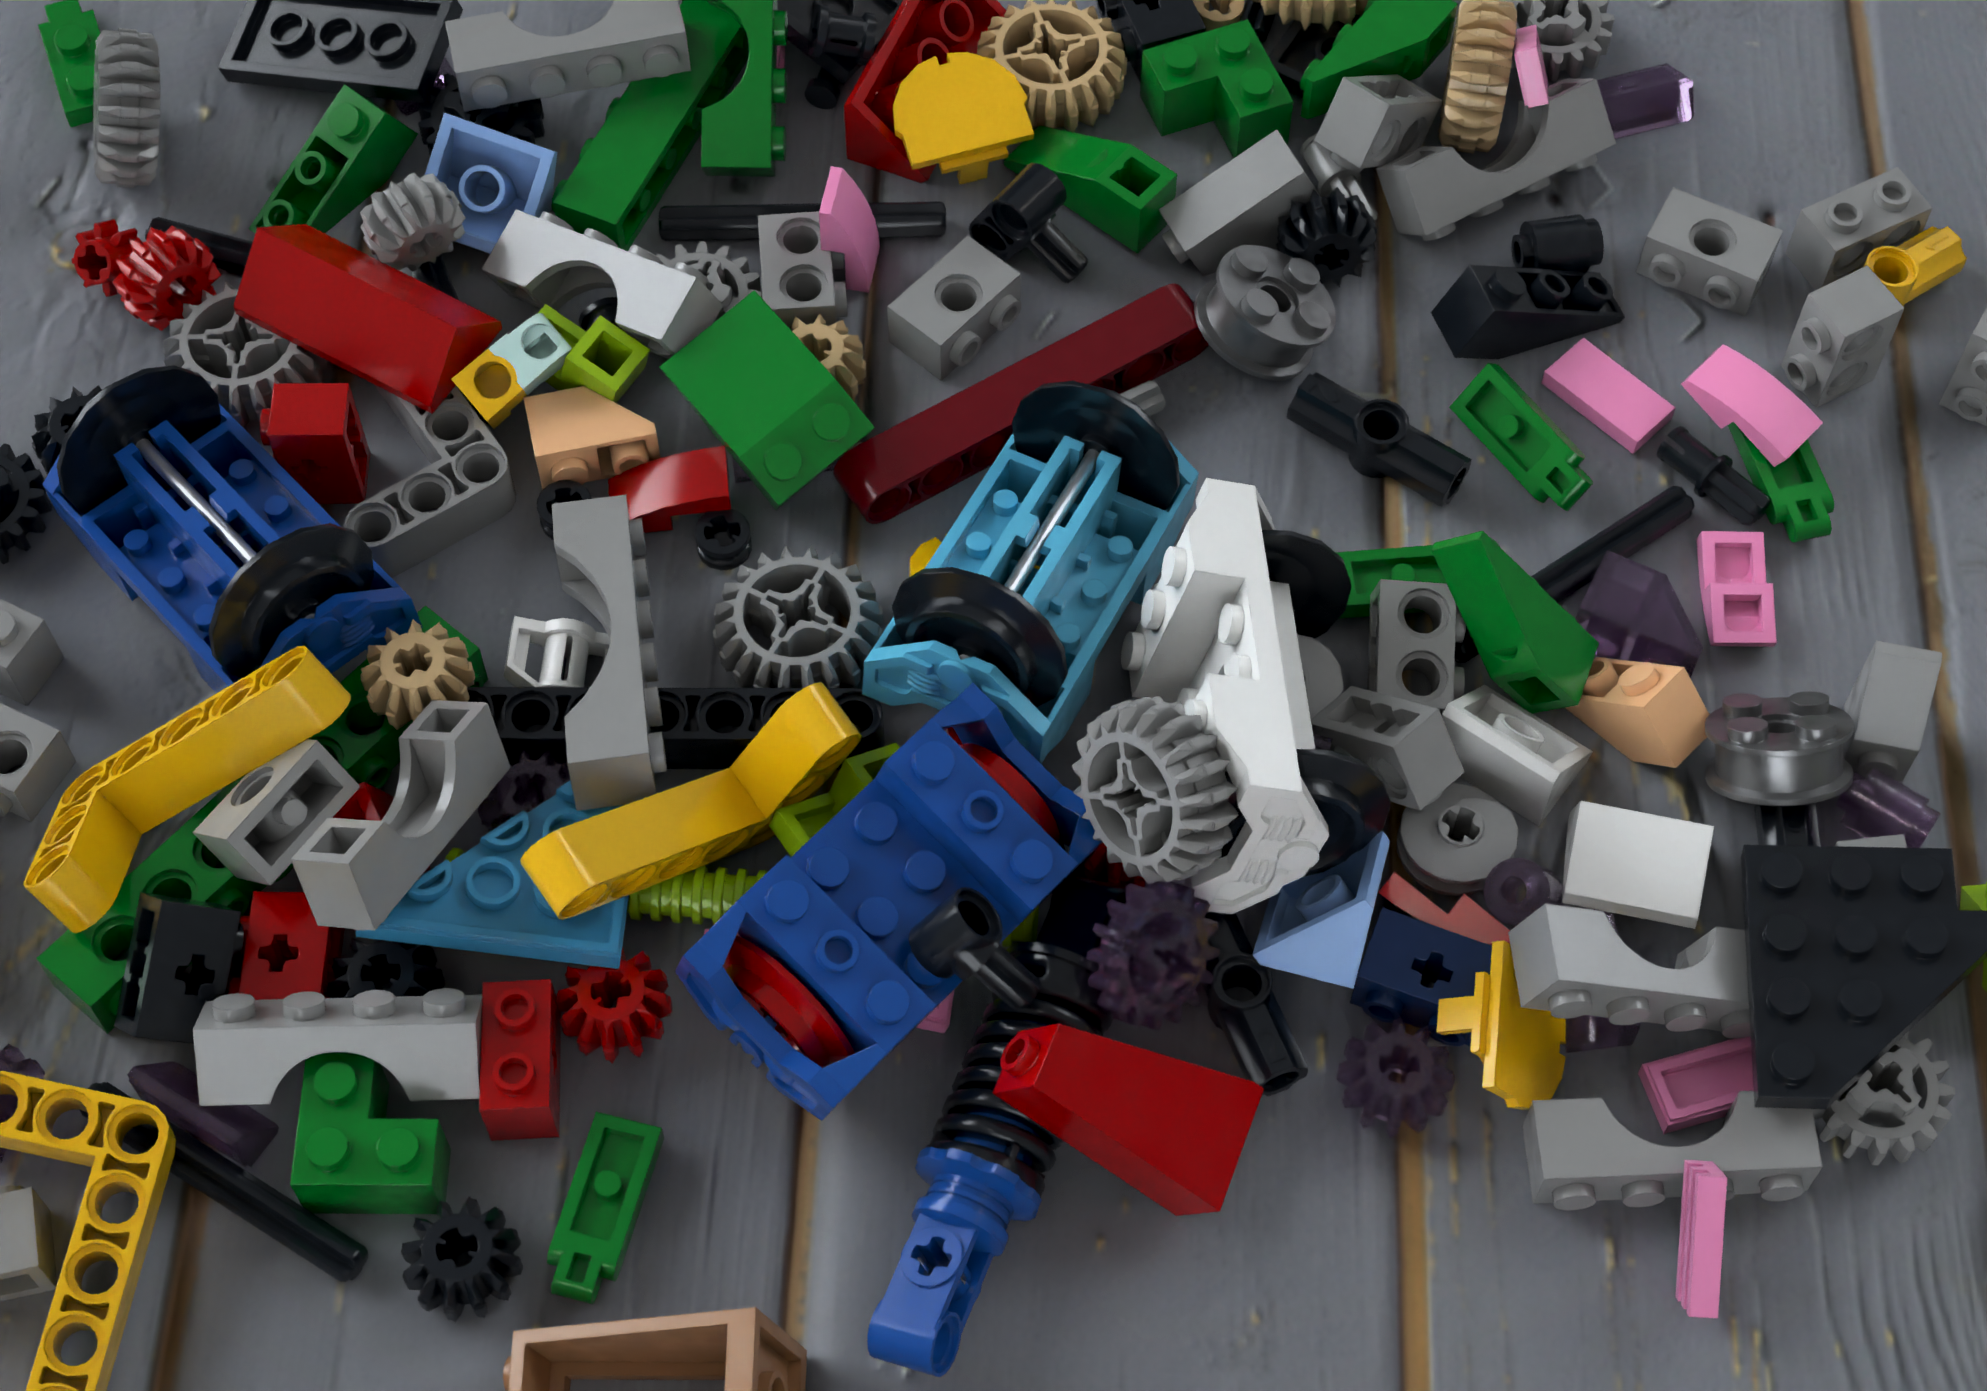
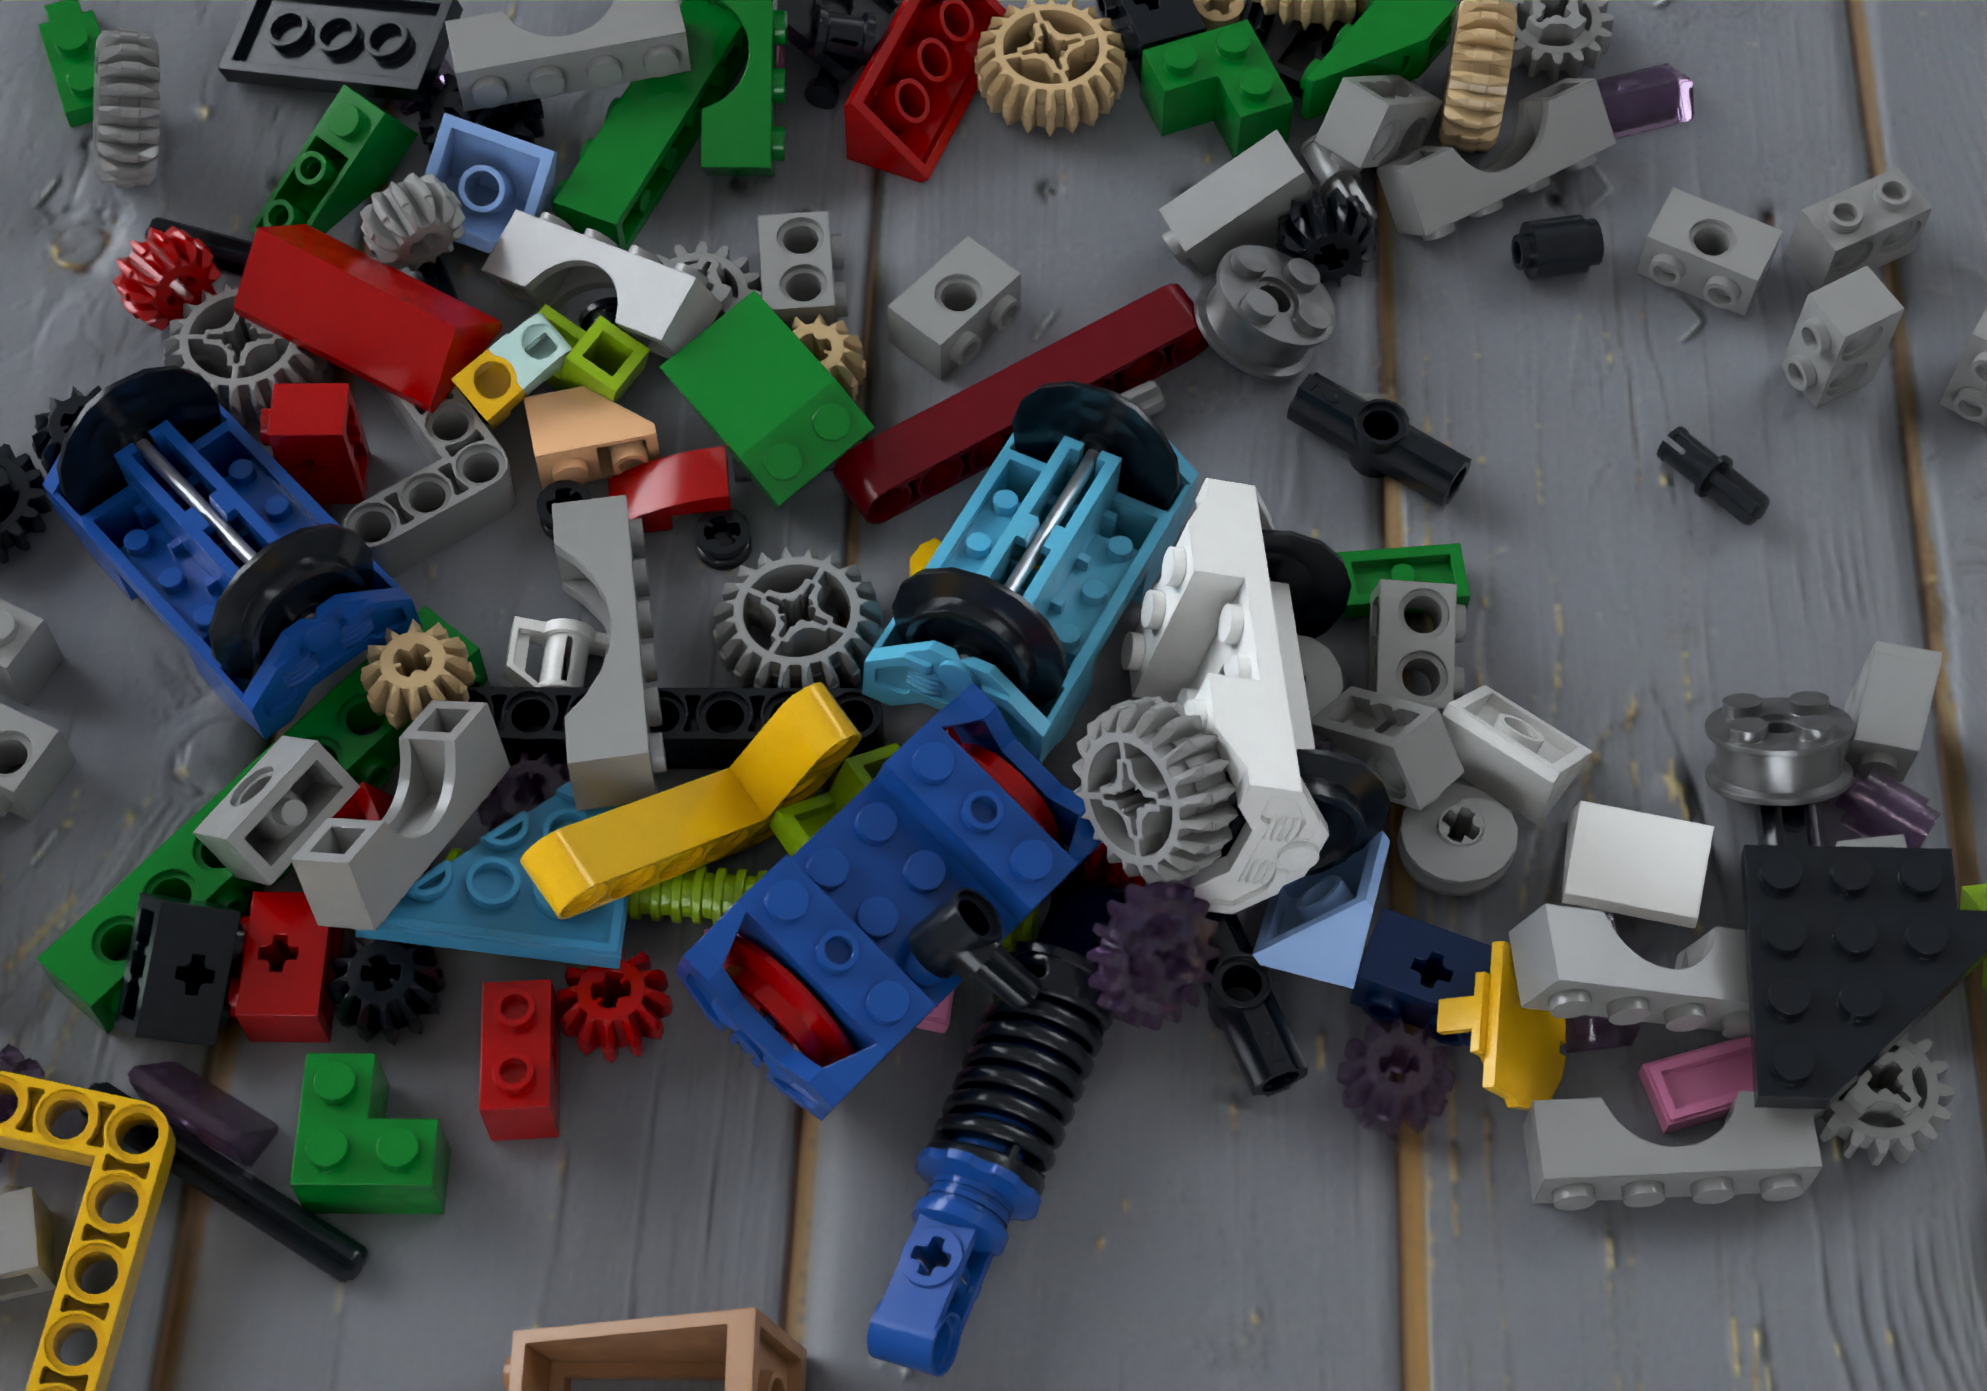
(98, 253): red gear -> none
(170, 770): yellow beam -> none
(422, 1040): light grey arch -> none
(434, 1267): black gear -> none
(602, 1205): green hinge -> none
(741, 221): black axle -> none
(849, 229): bright pink slope -> none
(960, 114): yellow piece -> none
(1023, 218): black beam -> none
(1103, 181): green slope -> none
(1134, 1111): red slope -> none
(1464, 918): red slope -> none
(1505, 879): clear purple brick -> none
(1515, 310): black slope -> none
(1518, 628): green slope -> none
(1522, 437): green hinge -> none
(1531, 67): bright pink tile -> none
(1608, 395): bright pink tile -> none
(1622, 538): black axle -> none
(1637, 616): clear purple slope -> none
(1643, 710): light nougat slope -> none
(1701, 1238): bright pink tile -> none
(1735, 589): bright pink slope -> none
(1761, 406): bright pink slope -> none
(1794, 487): green hinge -> none
(1918, 262): yellow piece -> none

